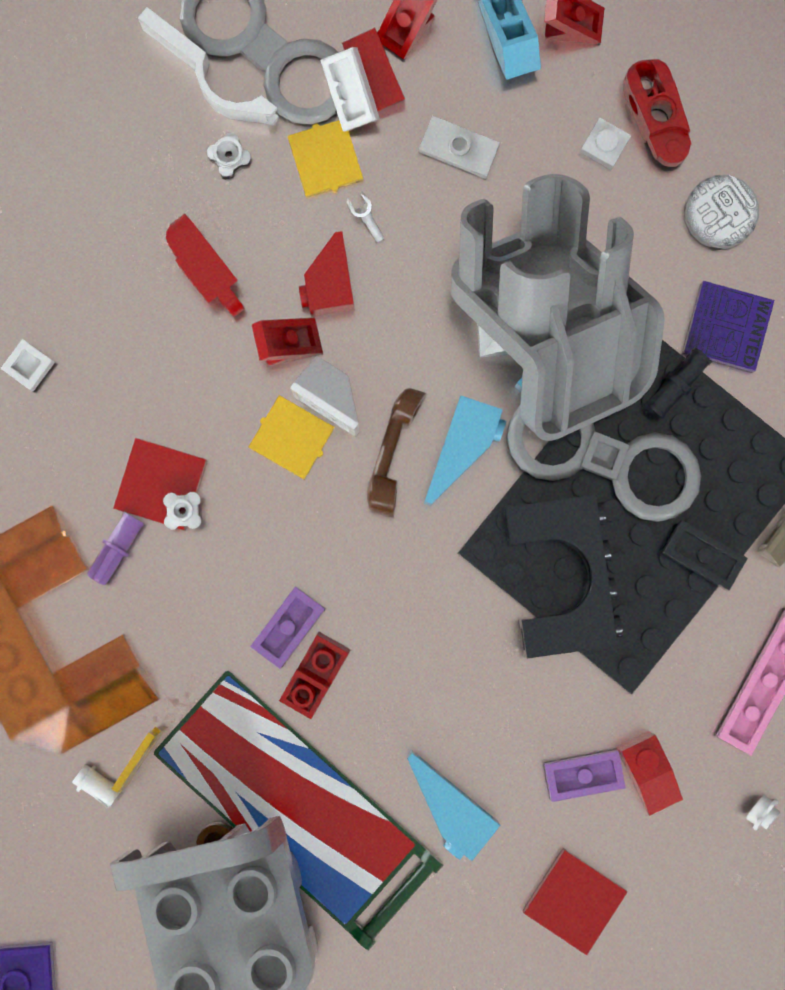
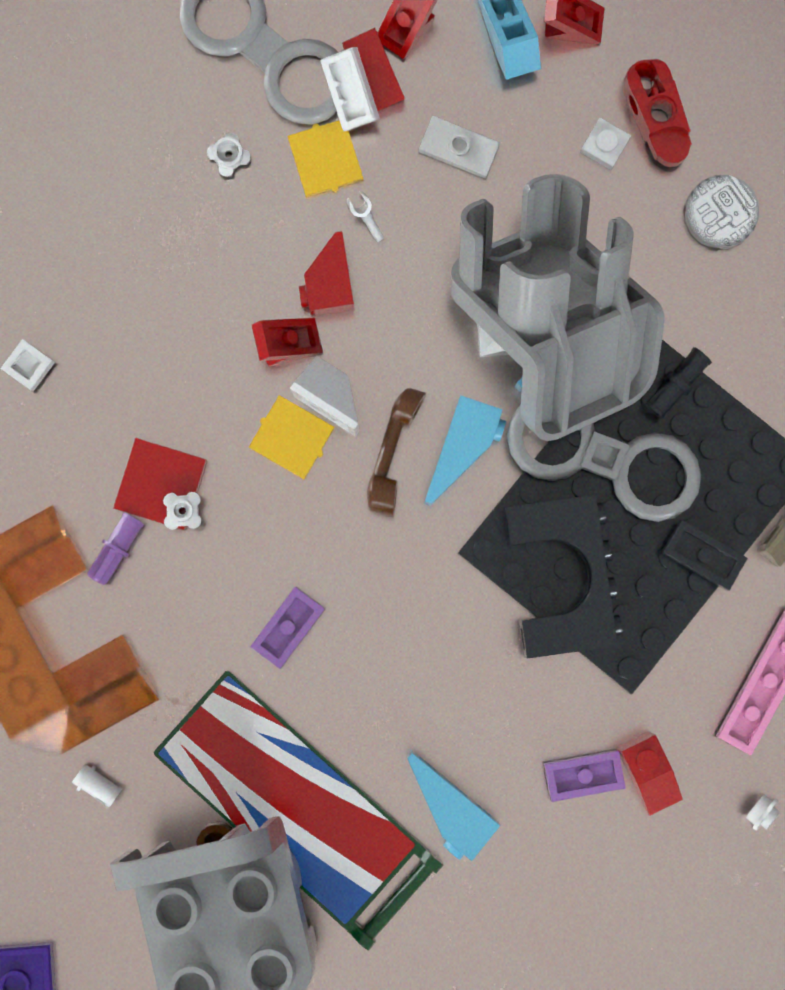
(137, 759): yellow piece -> none
(202, 264): red piece -> none
(257, 110): white piece -> none
(314, 675): red slope -> none
(575, 901): red tile -> none
(729, 325): dark purple tile -> none

